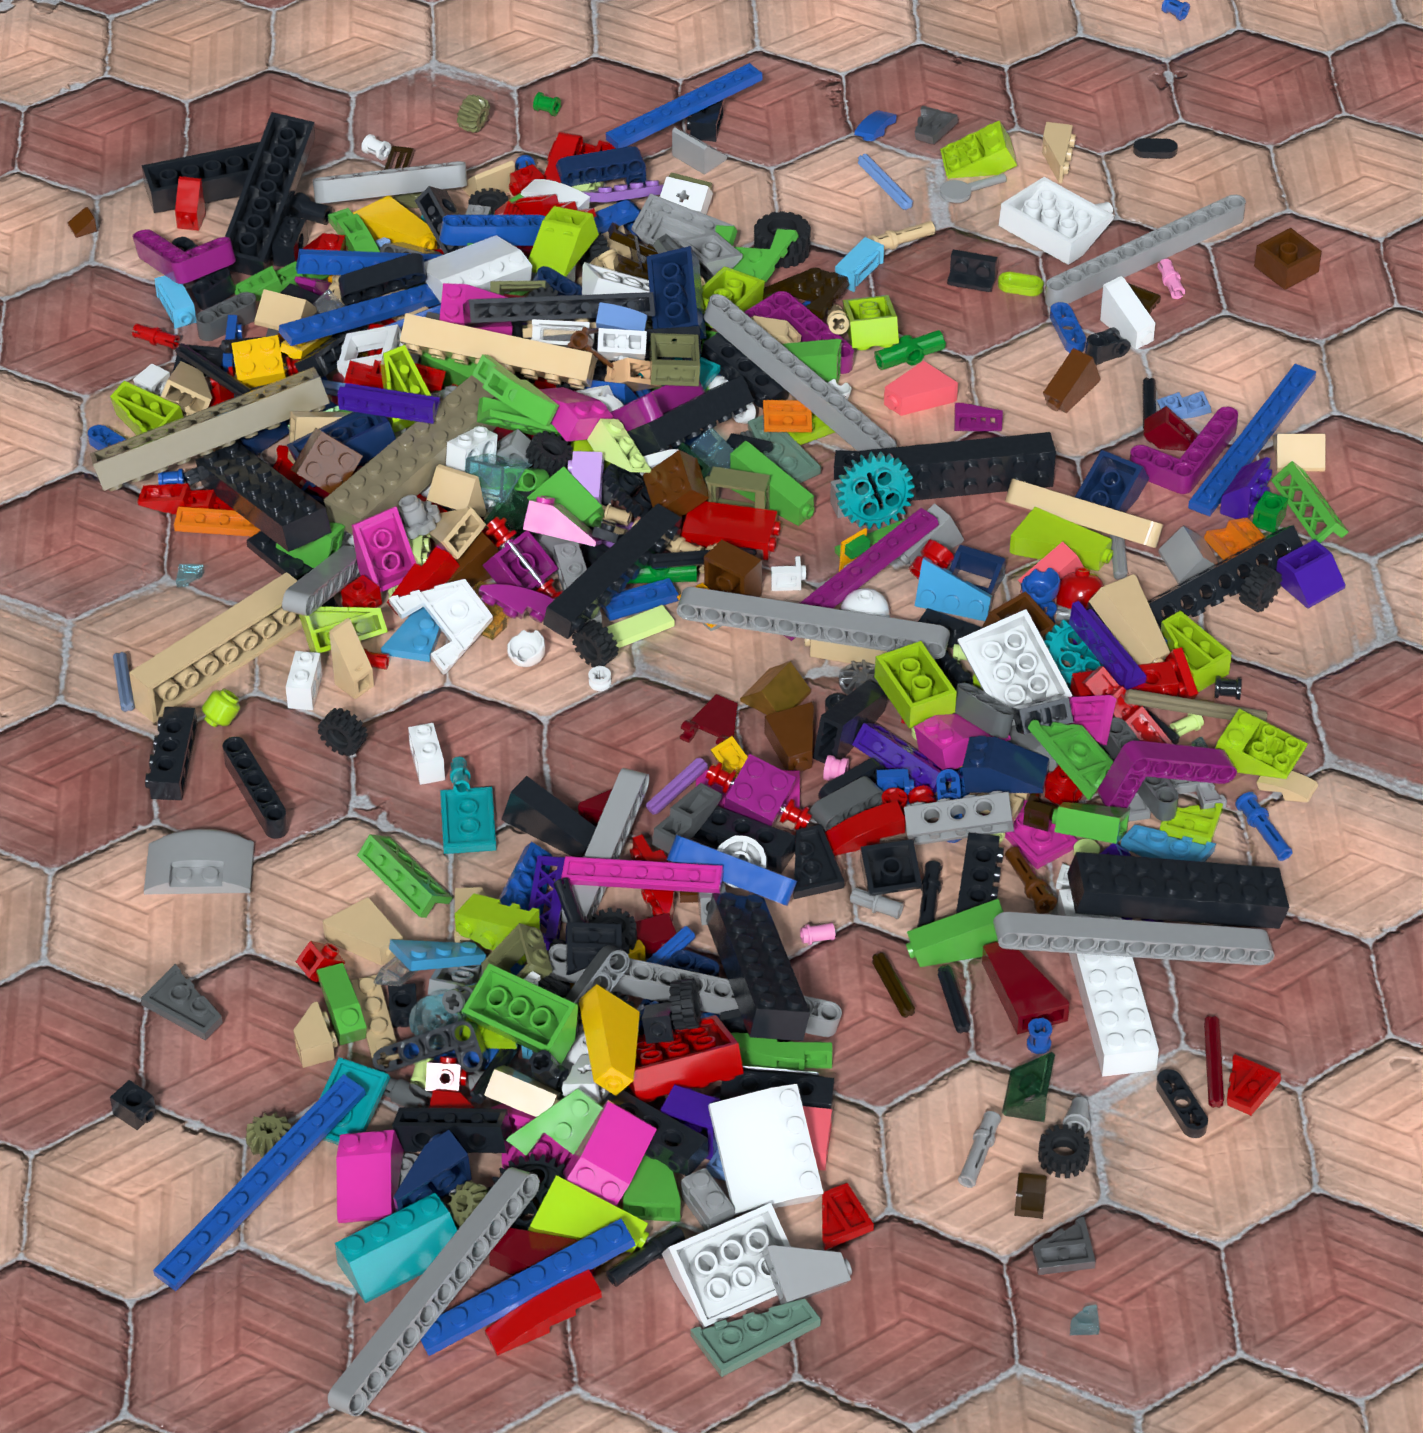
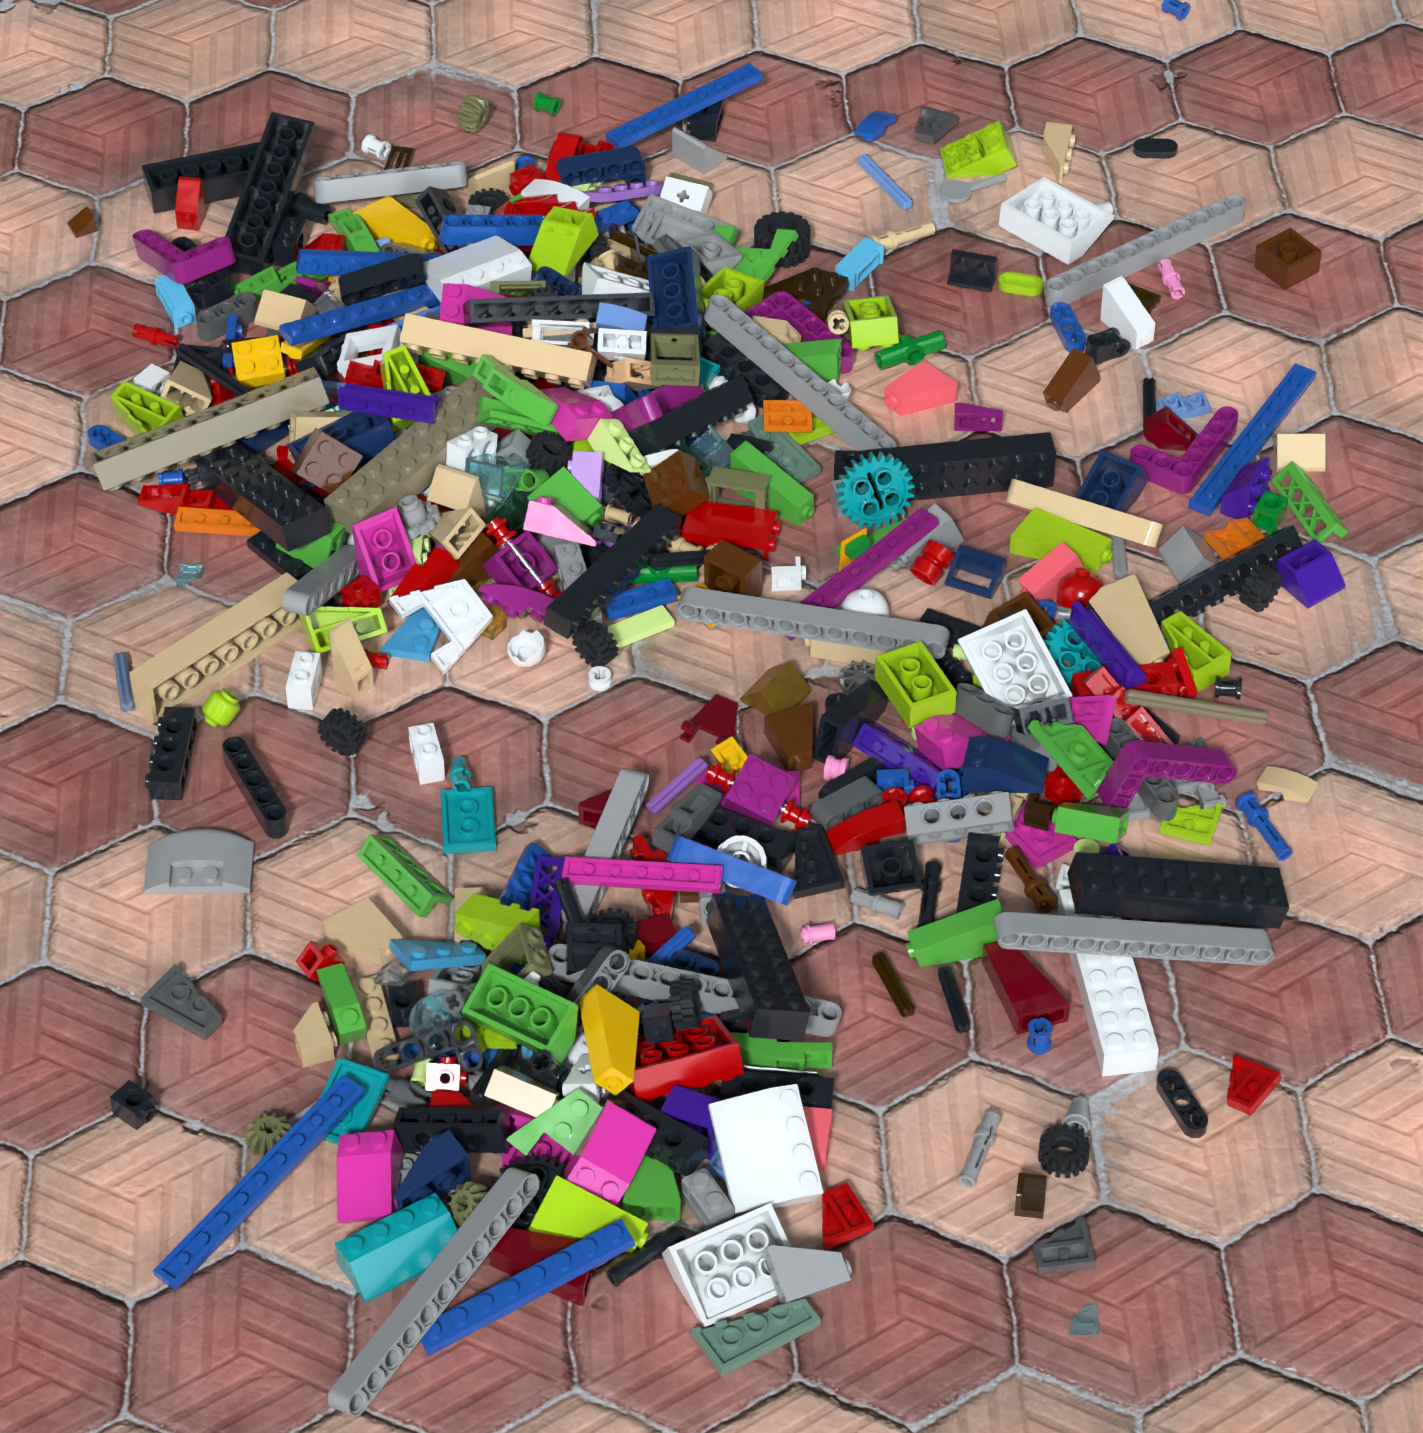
(542, 1311): red slope -> none
(547, 818): black slope -> none
(949, 594): dark azure wing -> none
(1030, 1089): clear green slope -> none
(1042, 585): blue hair -> none
(1157, 844): dark azure wing -> none
(1187, 724): yellowish green pin -> none
(1213, 1062): dark red axle -> none
(1260, 747): lime slope -> none

